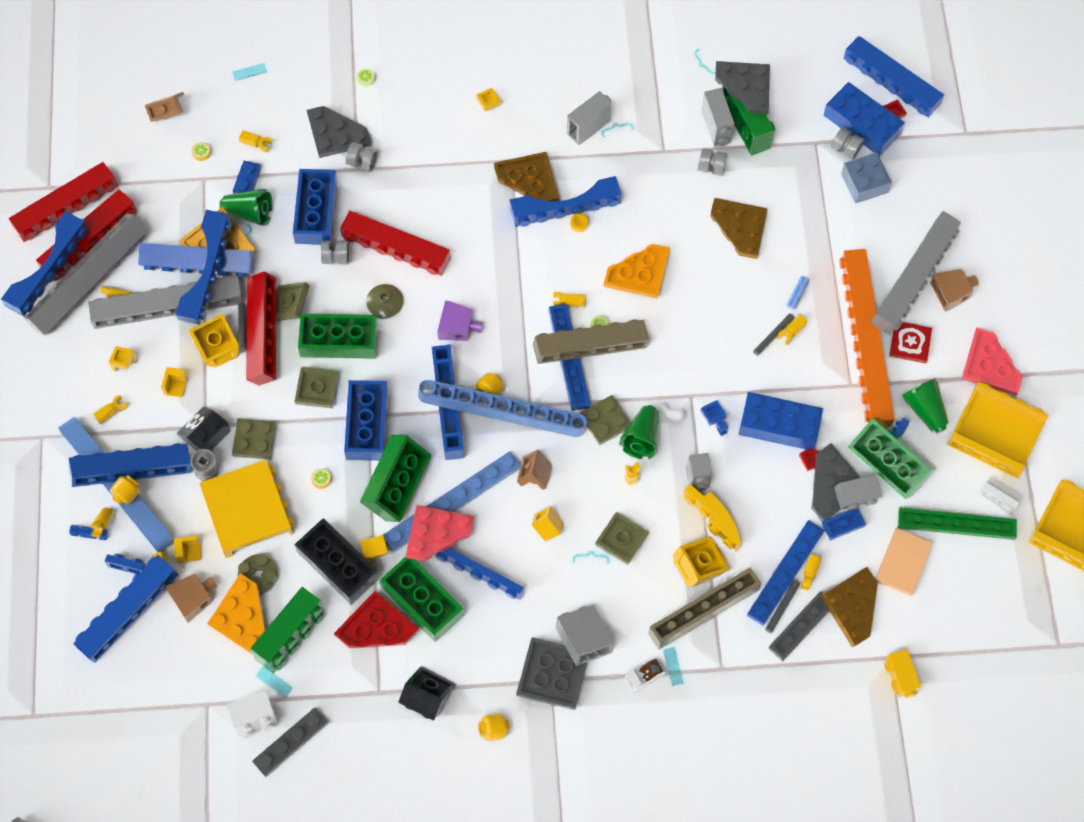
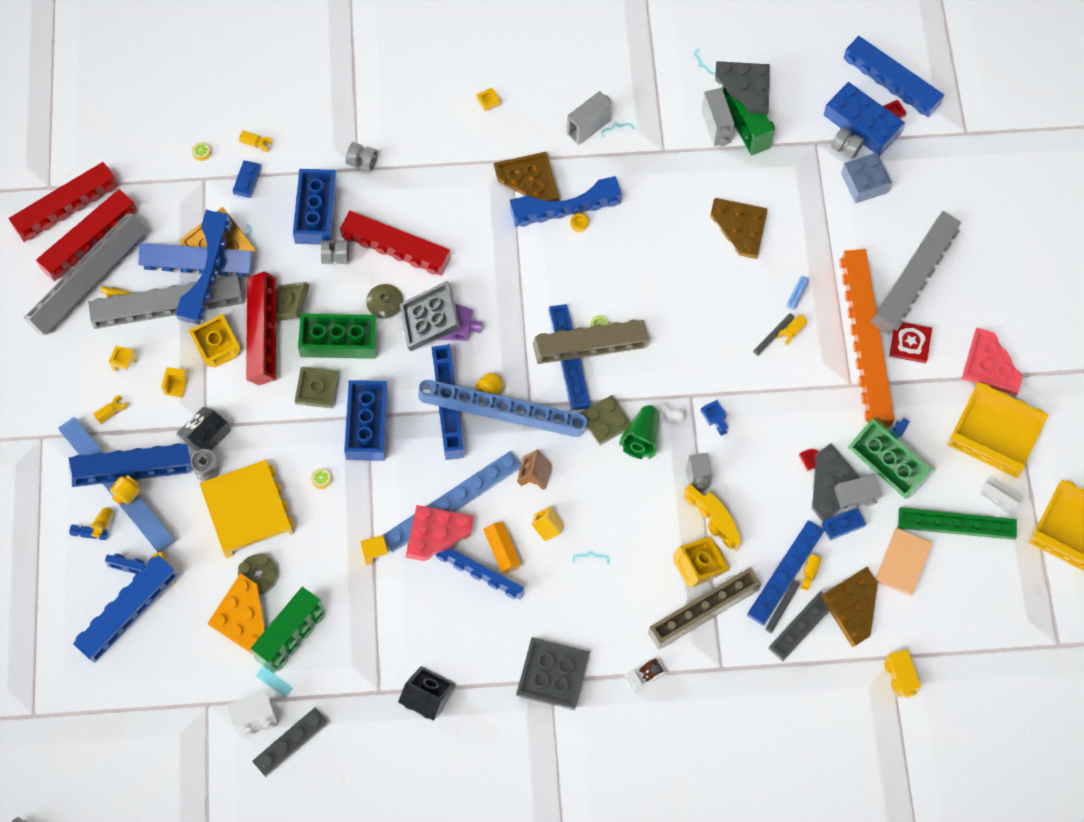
(23, 294): blue arch -> none
(164, 107): medium nougat panel -> none
(187, 549): yellow panel -> none
(191, 595): medium nougat torso -> none
(242, 327): dark grey bar -> none
(249, 71): clear light blue window -> none
(249, 205): green cone -> none
(254, 439): olive plate -> none
(335, 132): dark grey plate -> none
(337, 561): black brick -> none
(365, 77): tile -> none
(376, 625): red plate -> none
(395, 478): green brick -> none
(422, 598): green brick -> none
(429, 316): none -> plate
(493, 727): yellow head -> none
(502, 547): none -> light orange piece
(571, 300): yellow bar -> none
(584, 634): light grey brick -> none
(622, 538): olive plate -> none
(632, 473): yellow bar -> none
(639, 272): light orange plate -> none
(673, 666): clear light blue window -> none
(712, 161): light grey wheel -> none
(780, 421): blue brick -> none
(928, 405): green cone -> none
(953, 287): medium nougat torso -> none

